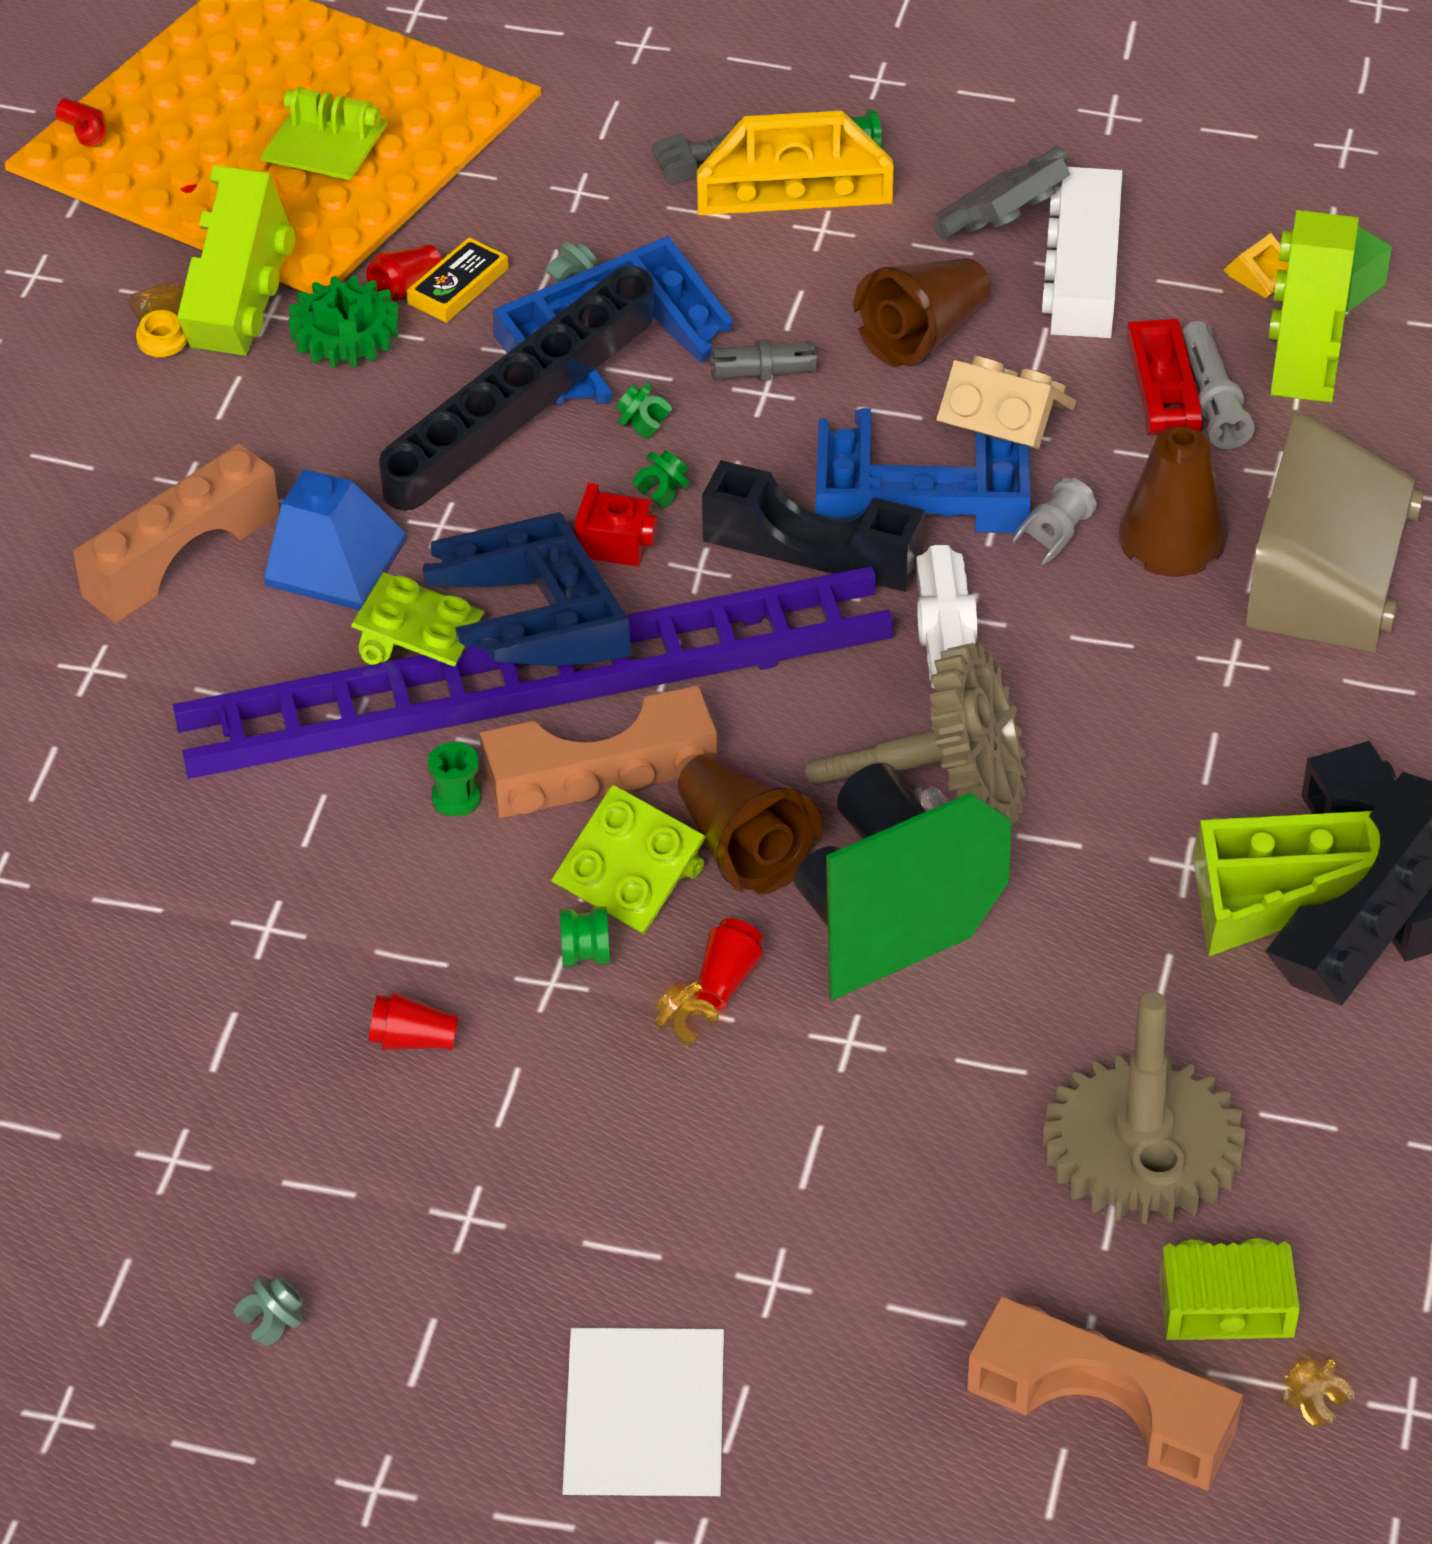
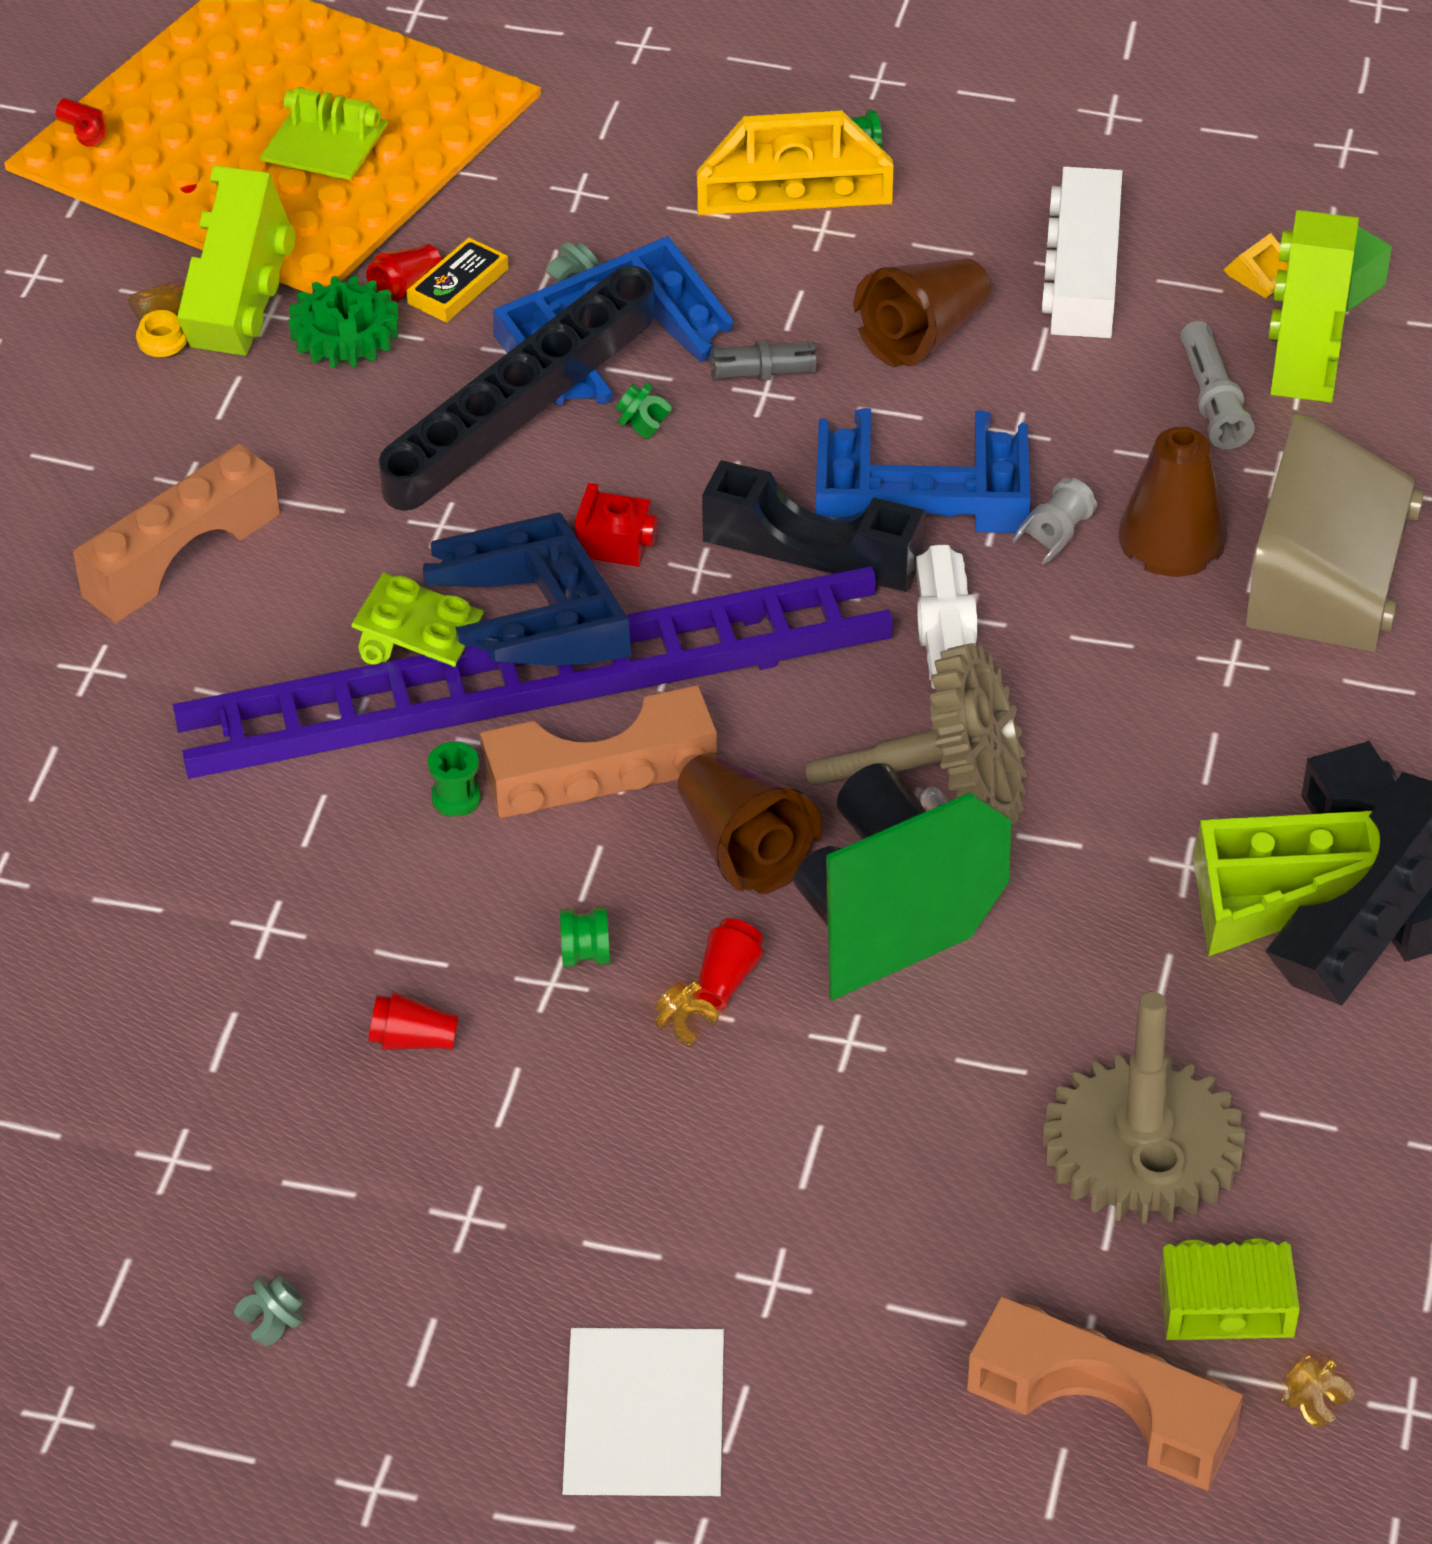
(331, 541): blue slope -> none
(630, 859): lime hinge -> none
(665, 470): green plate -> none
(679, 159): dark grey hinge -> none
(999, 403): tan bracket -> none
(1002, 195): dark grey plate -> none
(1163, 375): red plate -> none

